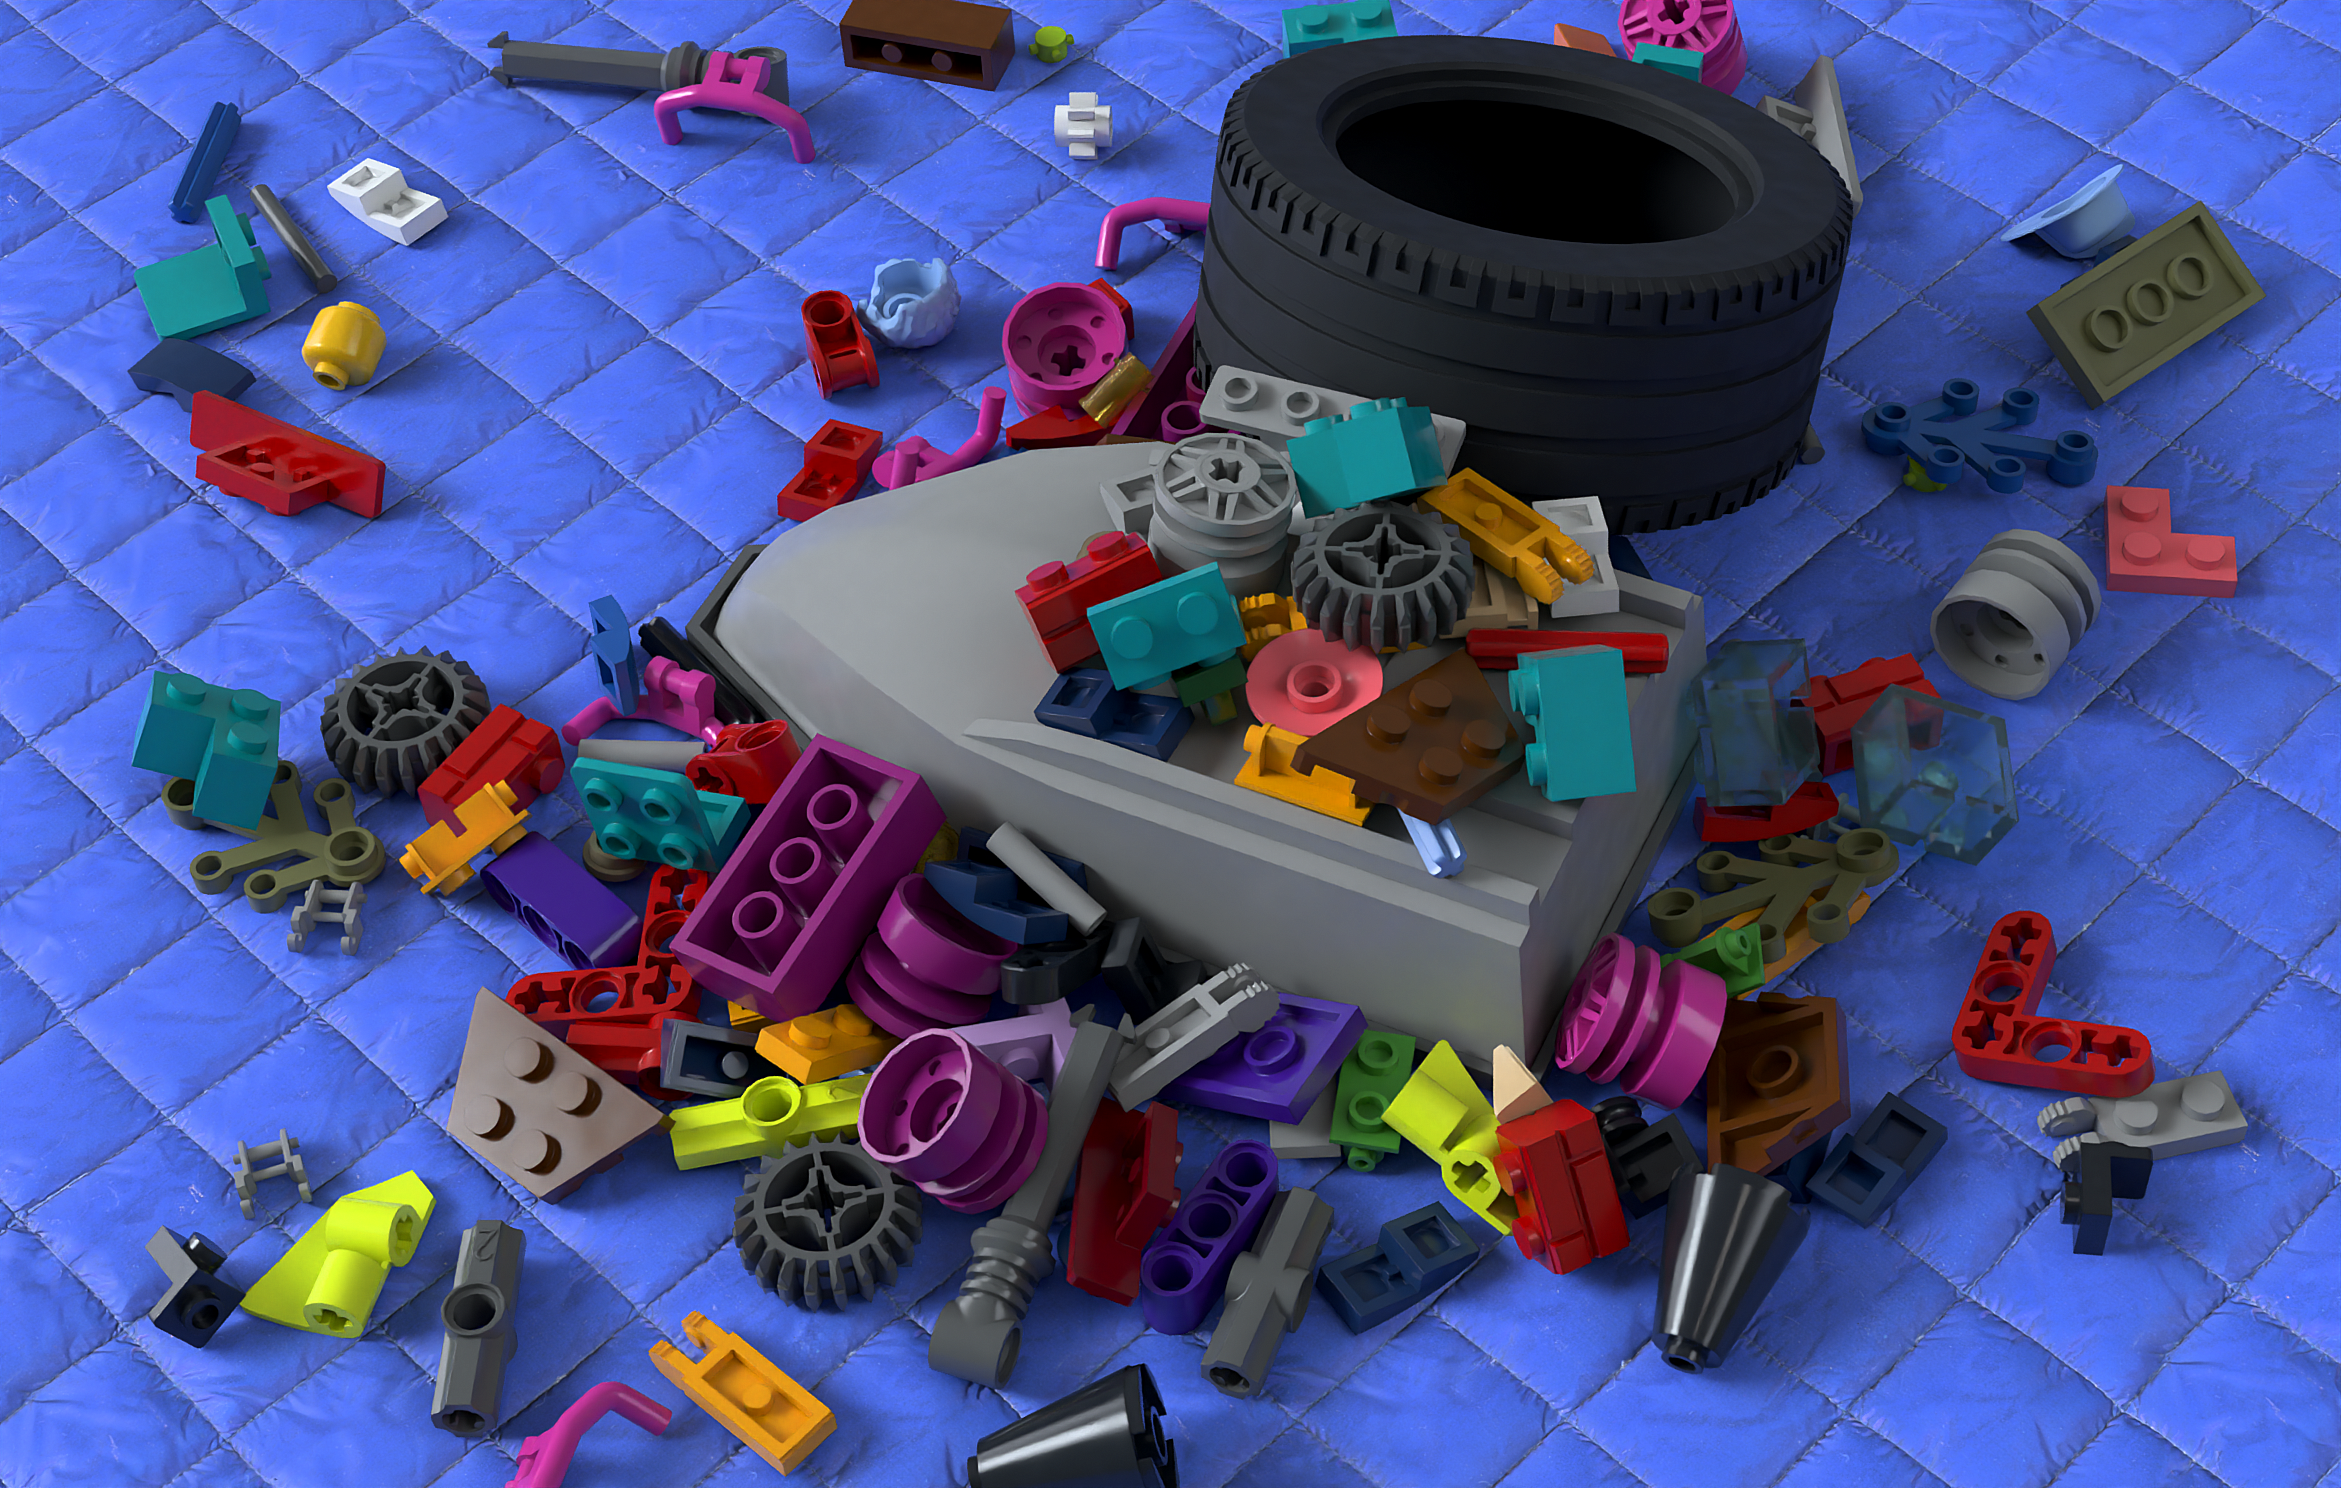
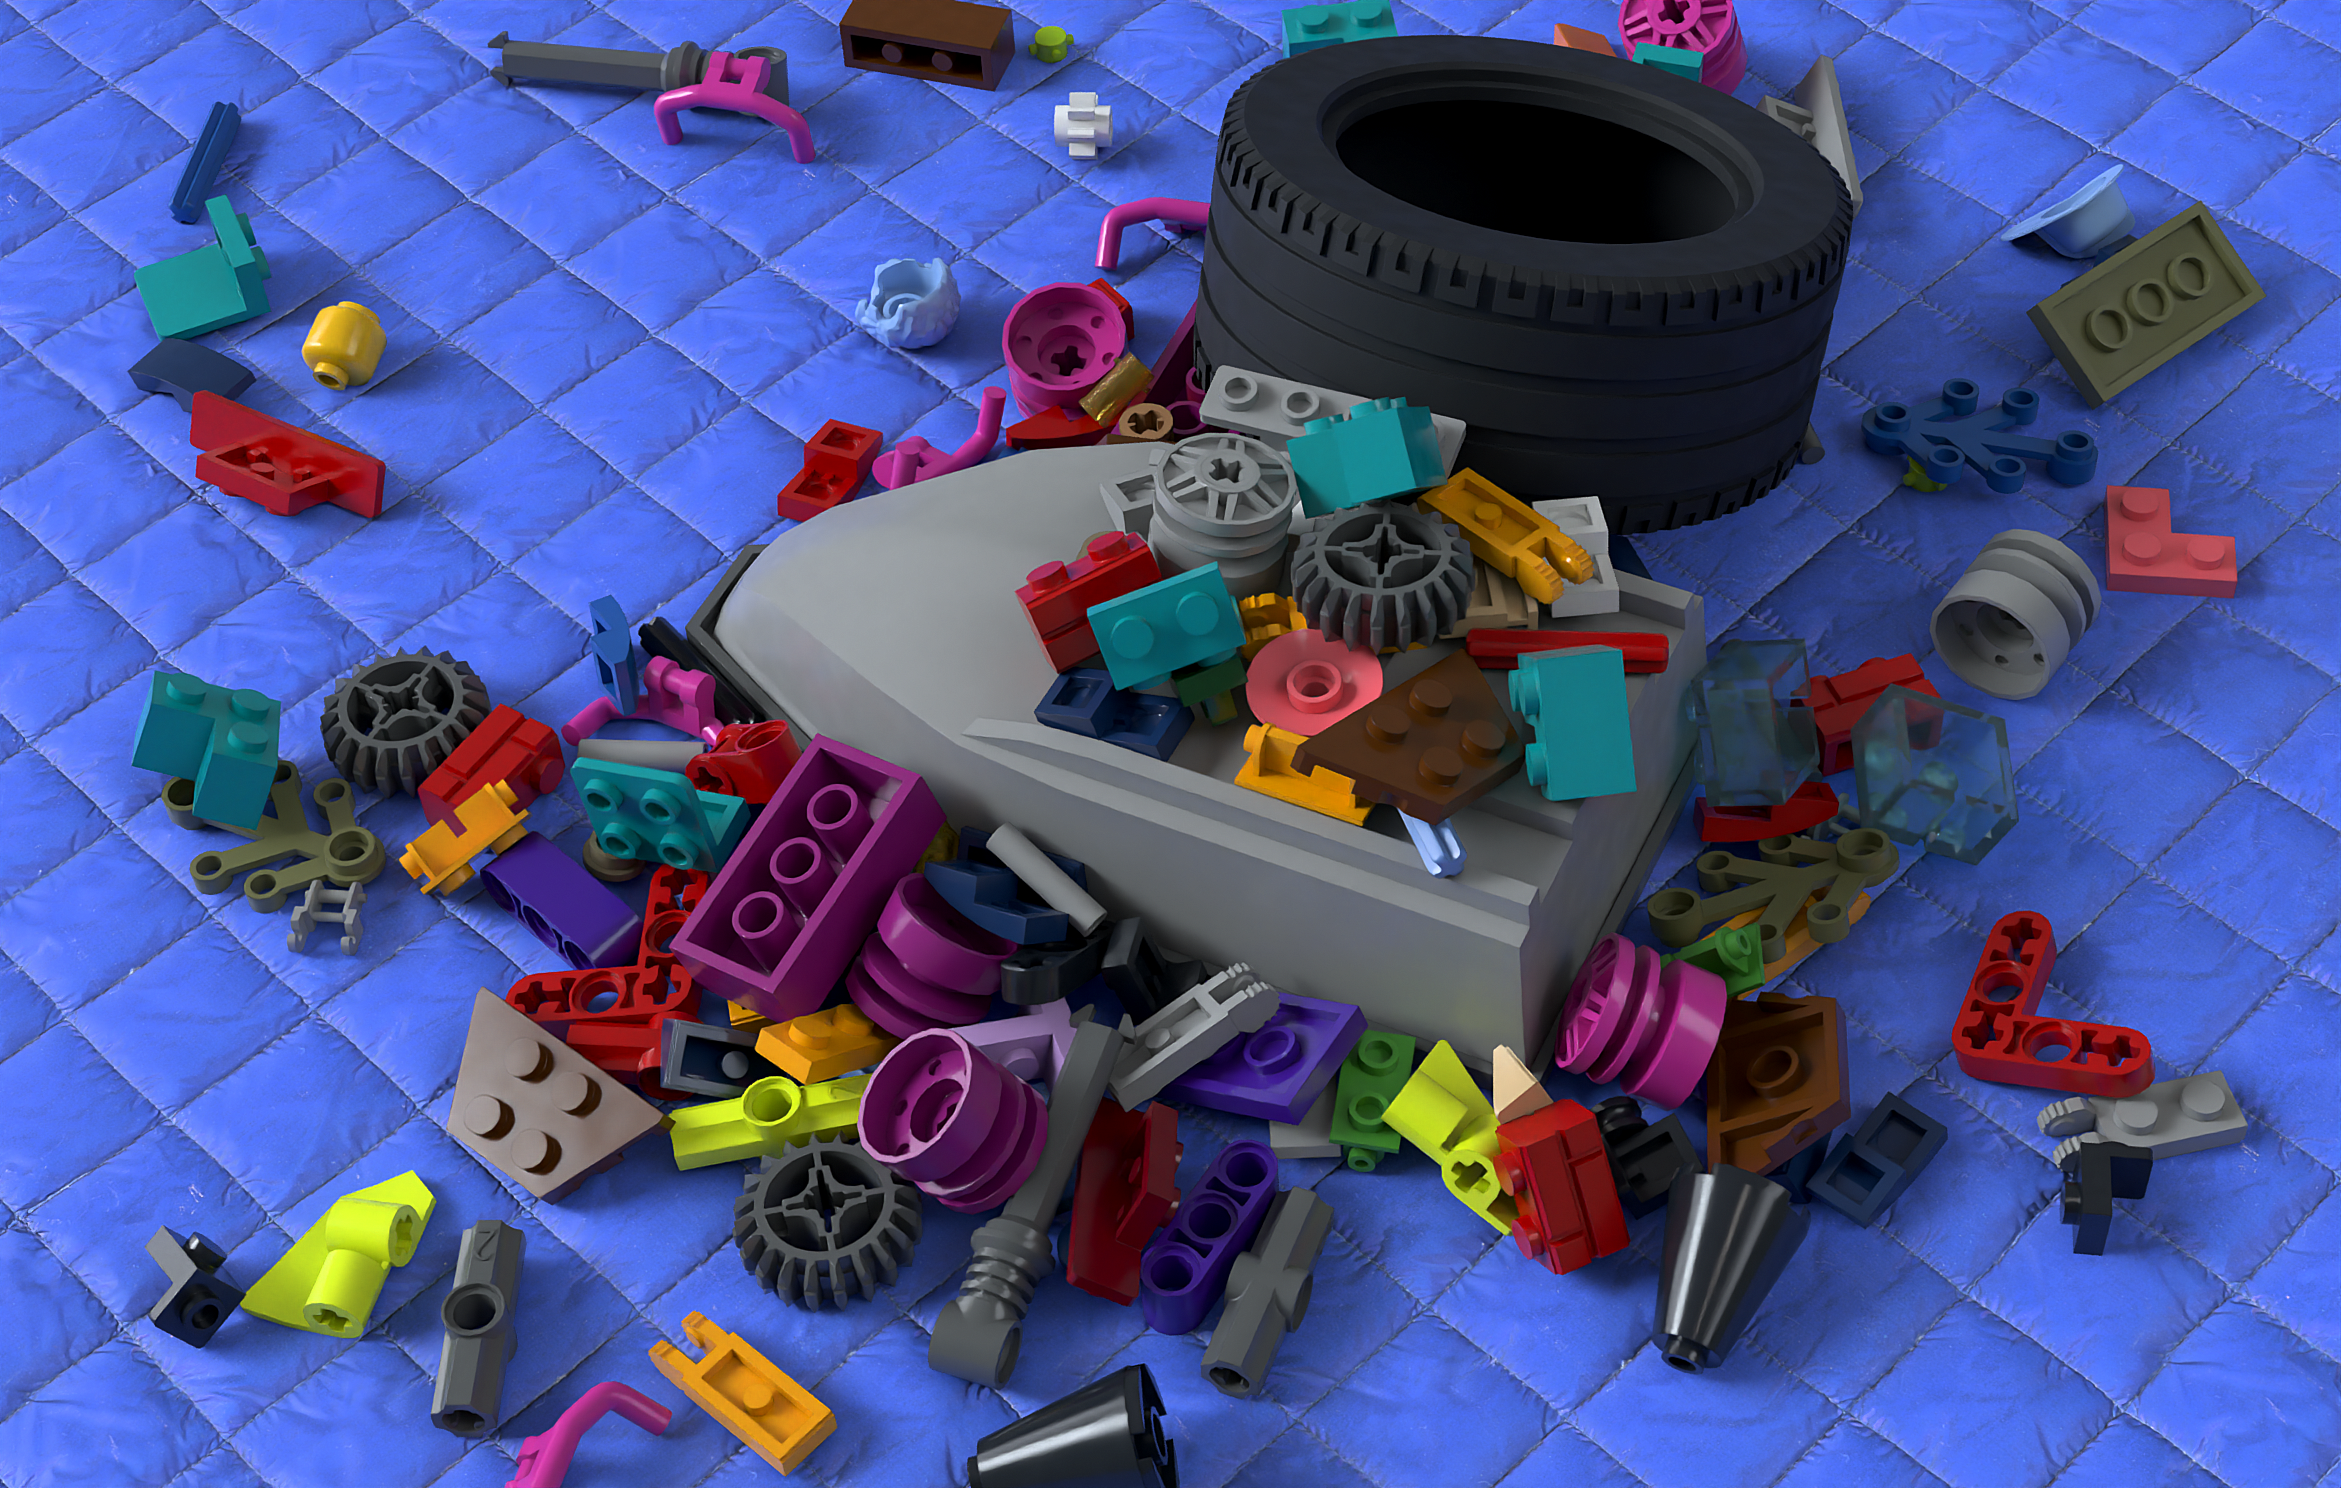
(247, 1178): light grey piece -> none
(293, 238): dark grey bar -> none
(385, 203): white slope -> none
(837, 344): red piece -> none
(1147, 421): none -> medium nougat bush
(1404, 1267): dark blue slope -> none

